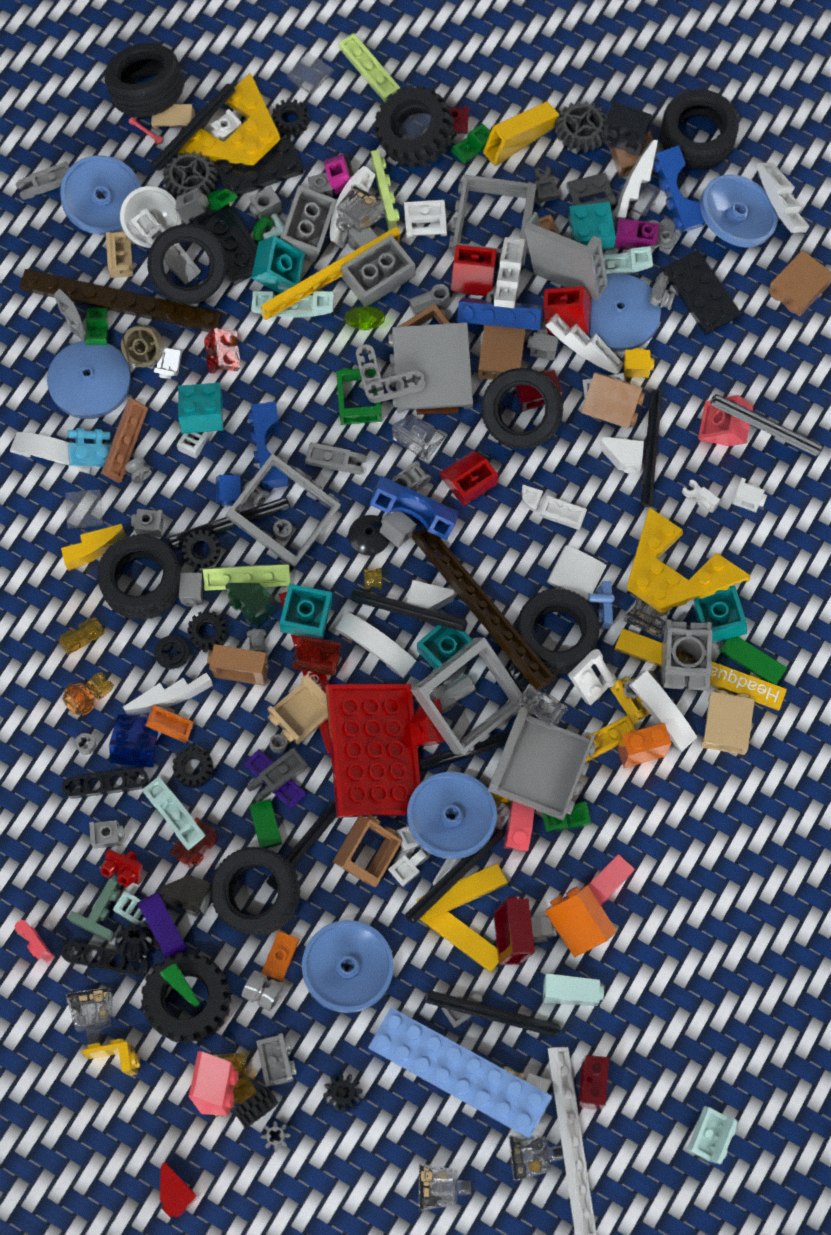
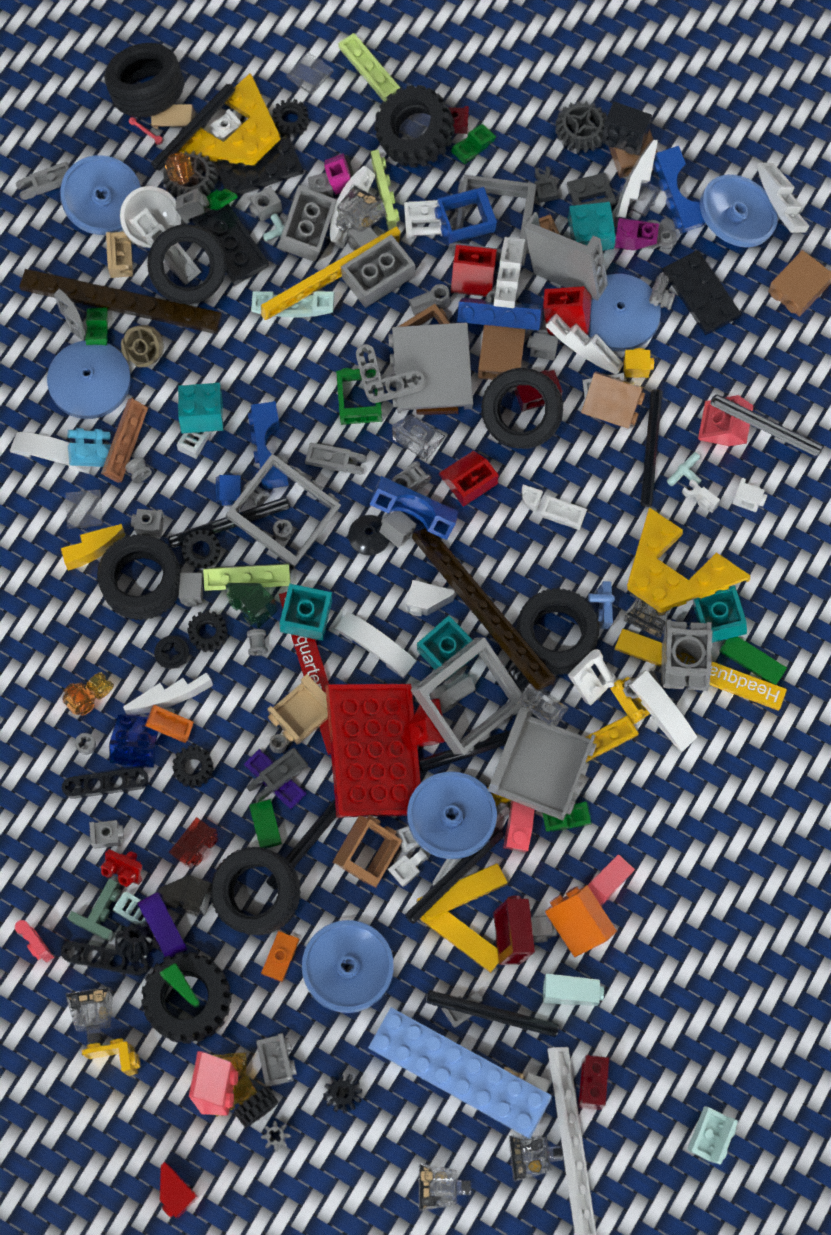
(88, 631): clear yellow hinge -> none
(168, 363): white bracket -> none
(174, 813): light aqua slope -> none
(179, 168): none -> clear orange head
(222, 350): clear red bracket -> none
(238, 664): medium nougat window -> none
(260, 226): green arm -> none
(262, 990): light grey wheel -> none
(277, 264): teal brick -> none
(316, 655): clear red bracket -> none
(364, 318): clear neon green dish -> none
(373, 578): clear yellow wheel -> none
(409, 610): black axle -> none
(463, 199): none -> blue window
(519, 131): yellow slope -> none
(576, 572): white slope -> none
(623, 453): white slope -> none
(627, 263): light aqua slope -> none
(644, 745): orange brick -> none
(684, 469): none -> light aqua piece
(707, 105): black tyre -> none
(728, 722): tan panel -> none

